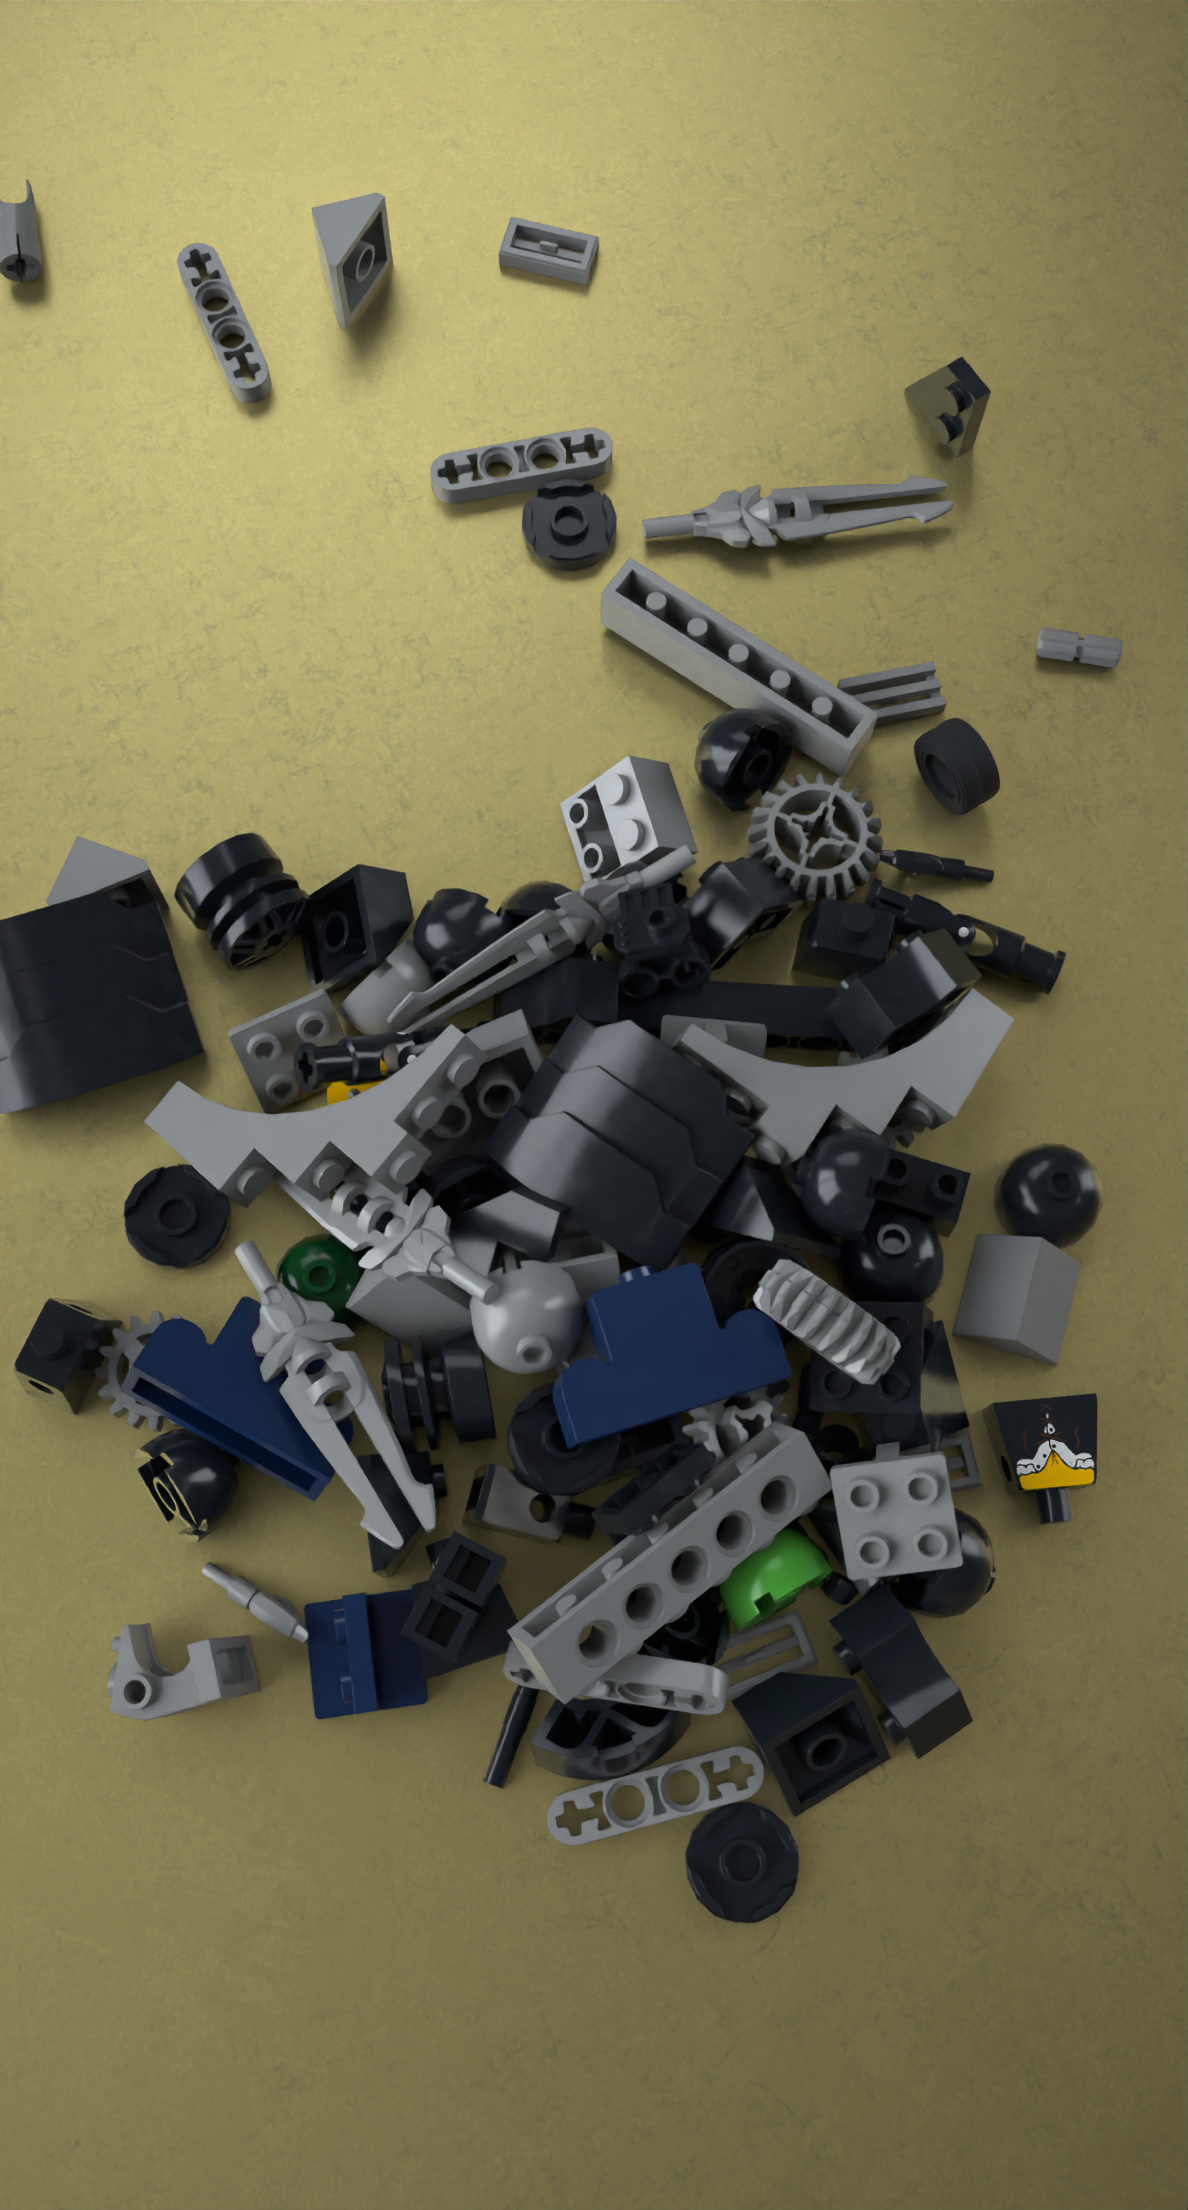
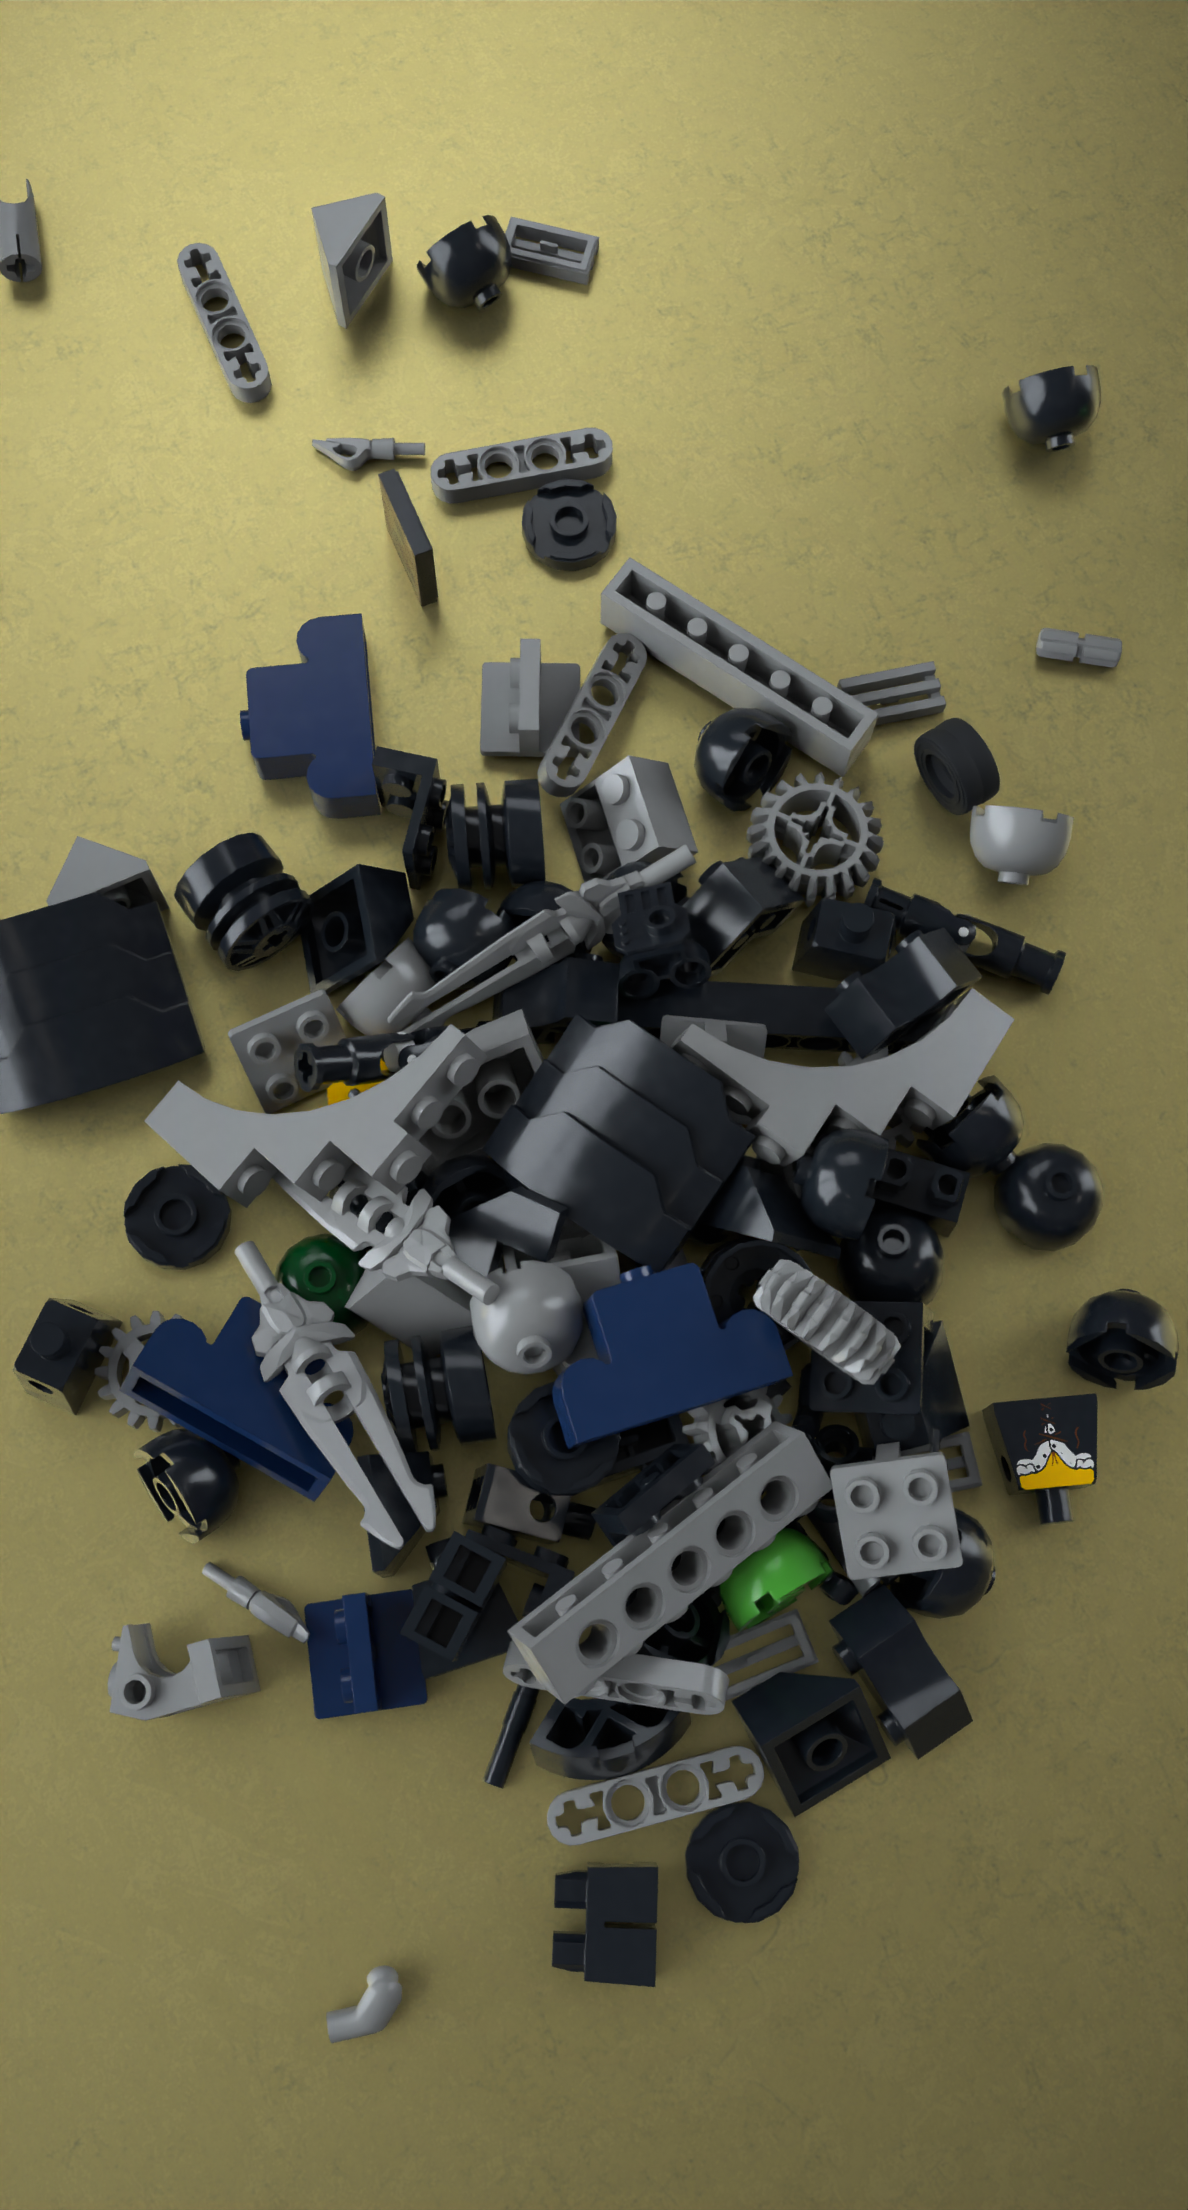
(318, 718): none -> dark blue brick
(364, 450): none -> light grey hand
(373, 2010): none -> light grey arm
(409, 537): none -> black tile
(413, 789): none -> black bracket
(468, 265): none -> black cylinder
(496, 834): none -> black wheel
(525, 703): none -> light grey bracket
(543, 1563): none -> black bracket
(594, 715): none -> light grey beam
(610, 1950): none -> black hips
(750, 519): light grey sword -> none
(932, 865): black hand -> none
(952, 403): black wing -> none
(980, 1134): none -> black cylinder
(1017, 1296): light grey slope -> none
(1019, 841): none -> light grey cylinder
(1054, 406): none -> black cylinder
(1123, 1339): none -> black cylinder

